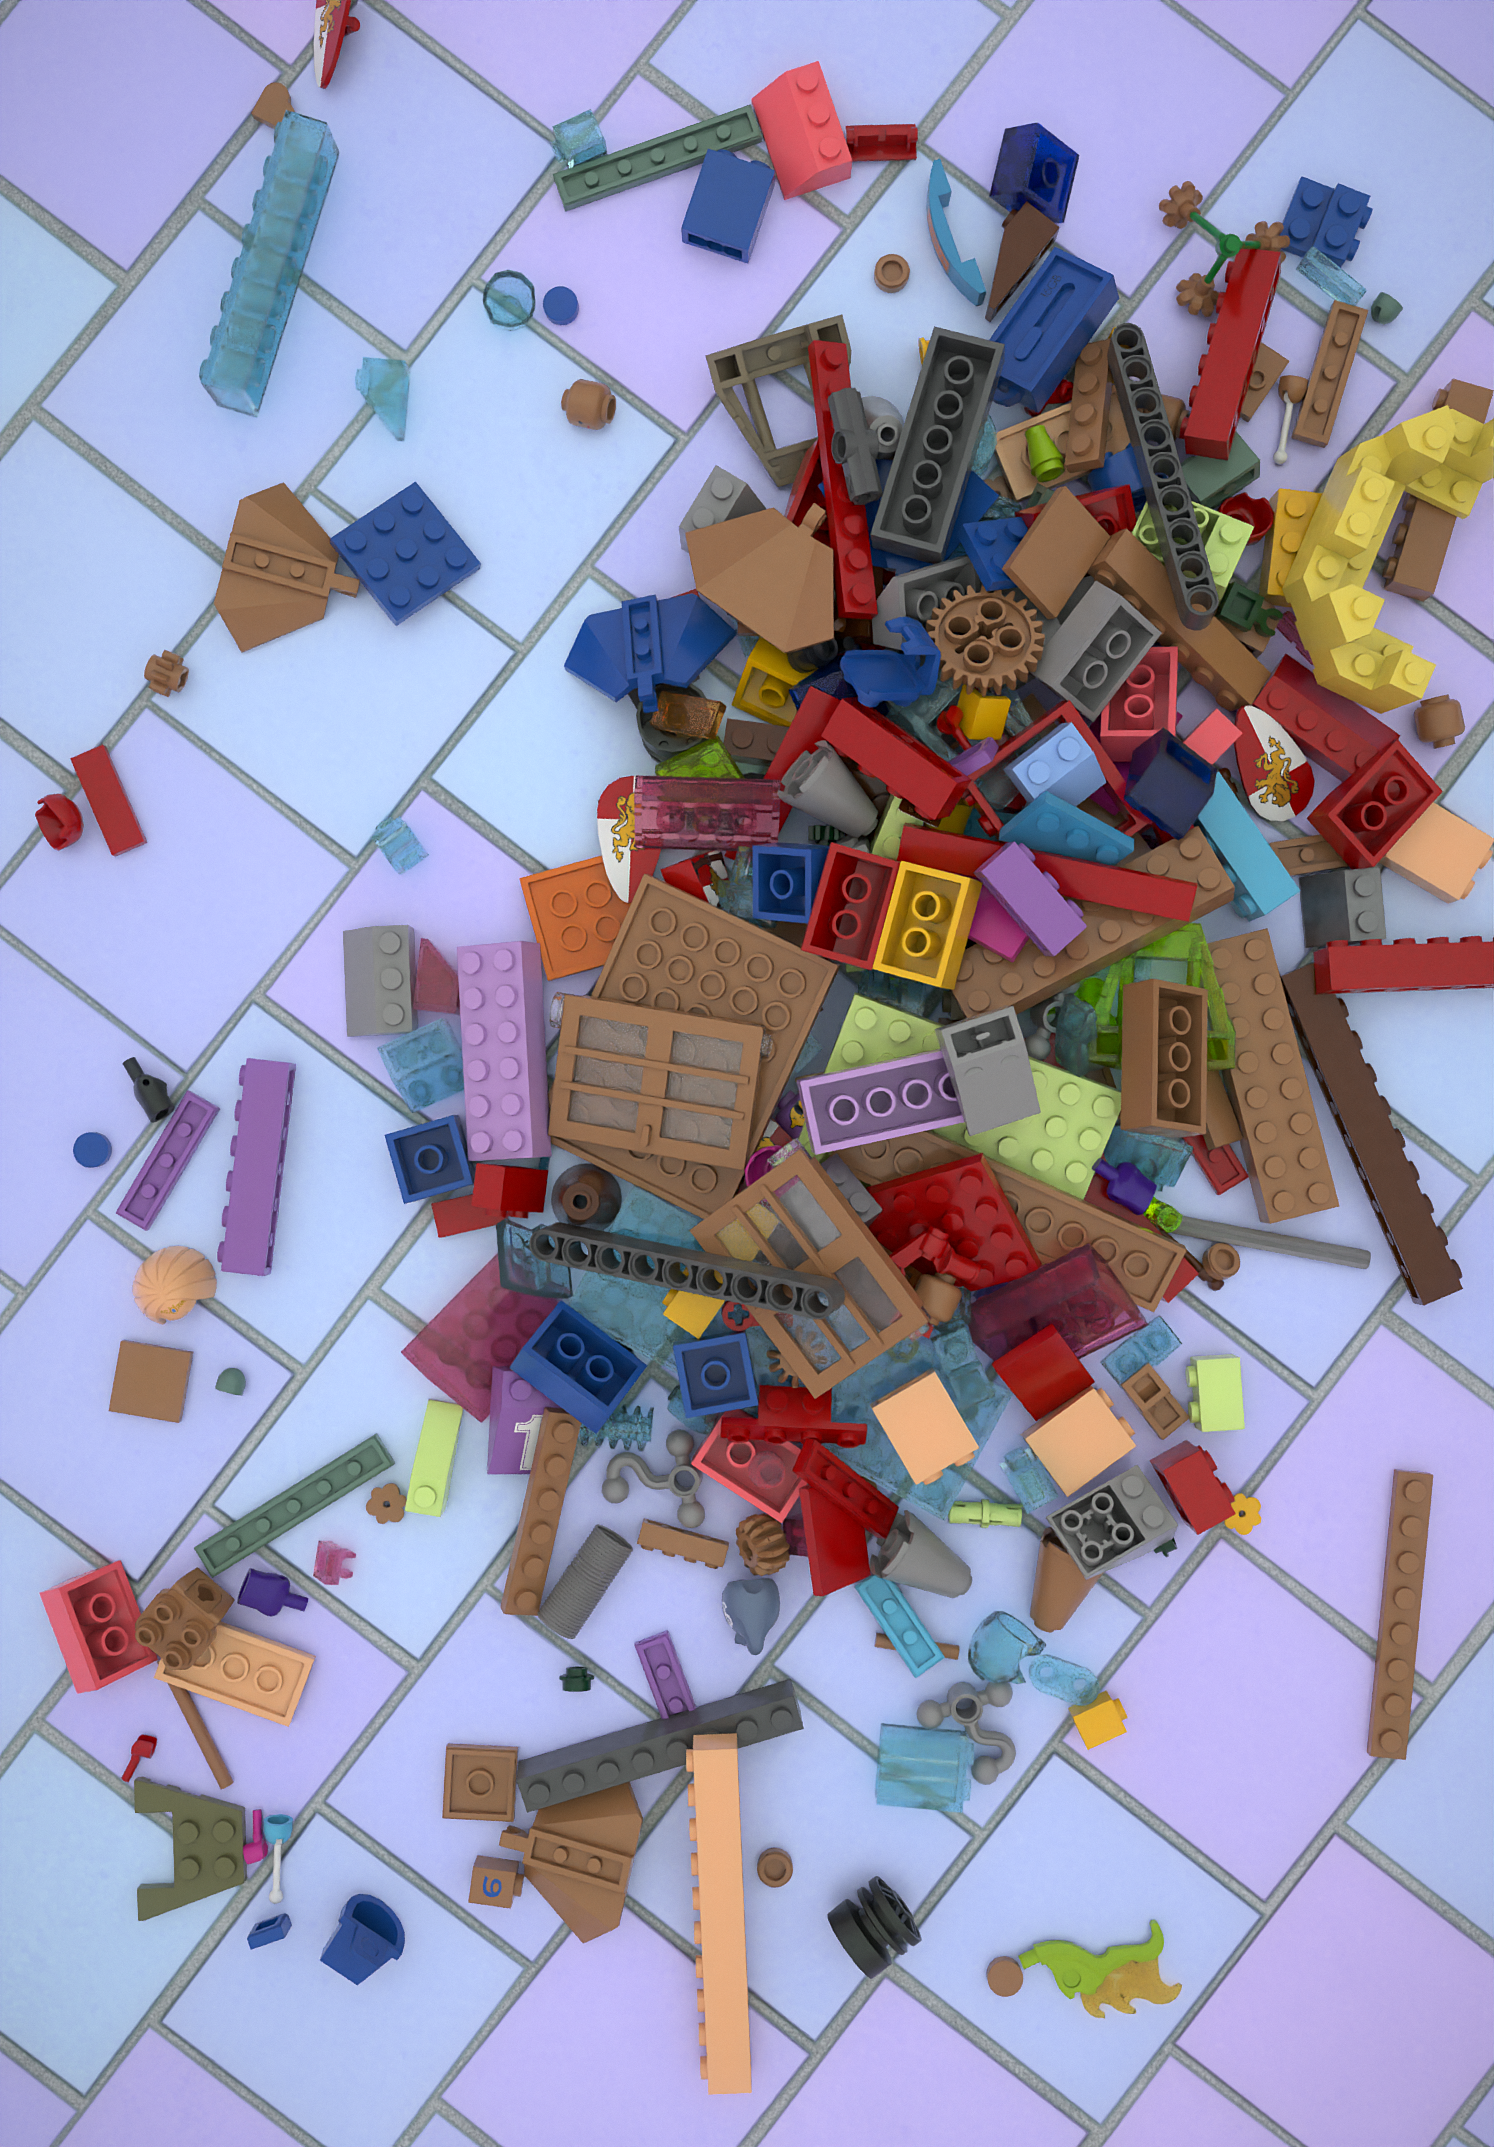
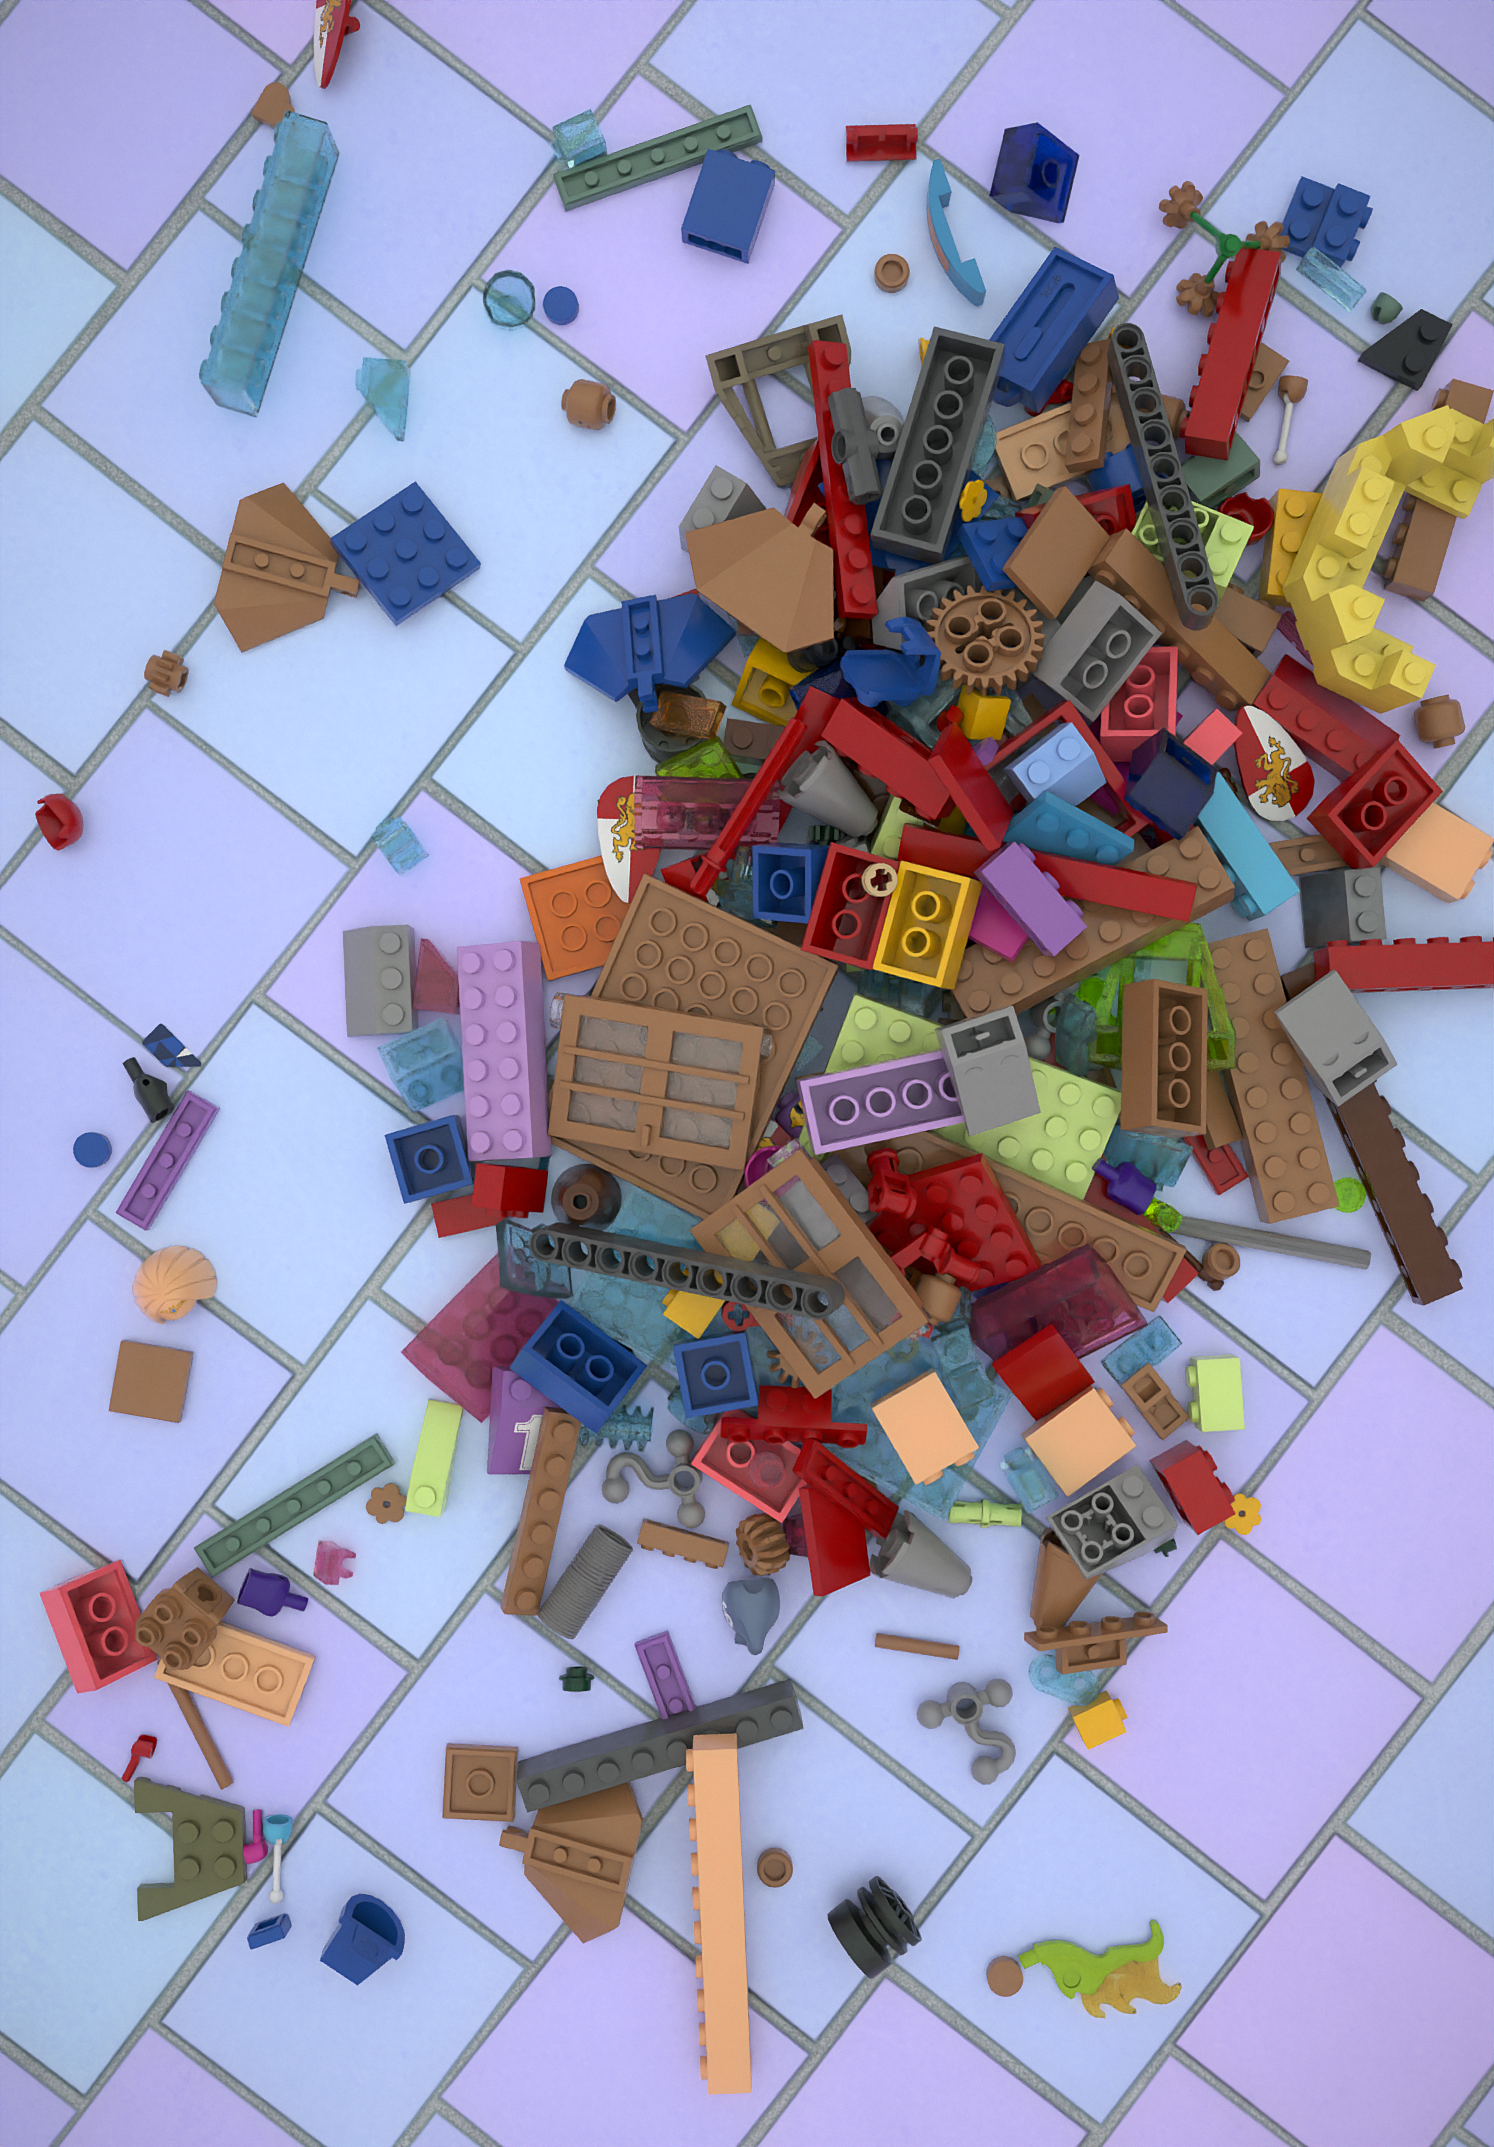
(108, 800): red tile -> none
(169, 1049): none -> dark blue sticker
(231, 1381): sand green hinge -> none
(257, 1167): medium lavender brick -> none
(495, 1882): medium nougat brick -> none
(721, 850): none -> red axle
(802, 131): coral slope -> none
(888, 887): none -> tan bush
(888, 1188): none -> red connector
(900, 1624): medium azure tile -> none
(923, 1768): clear light blue brick -> none
(971, 787): none -> red tile
(972, 500): none -> yellow plant
(1000, 1646): clear light blue piece -> none
(1023, 244): reddish brown slope -> none
(1044, 457): lime cone -> none
(1093, 1645): none -> medium nougat bracket
(1243, 610): dark green plate -> none
(1329, 373): medium nougat plate -> none
(1335, 1039): none -> light grey slope
(1350, 1194): none -> clear neon green piece
(1400, 1614): medium nougat plate -> none
(1408, 349): none -> black wing

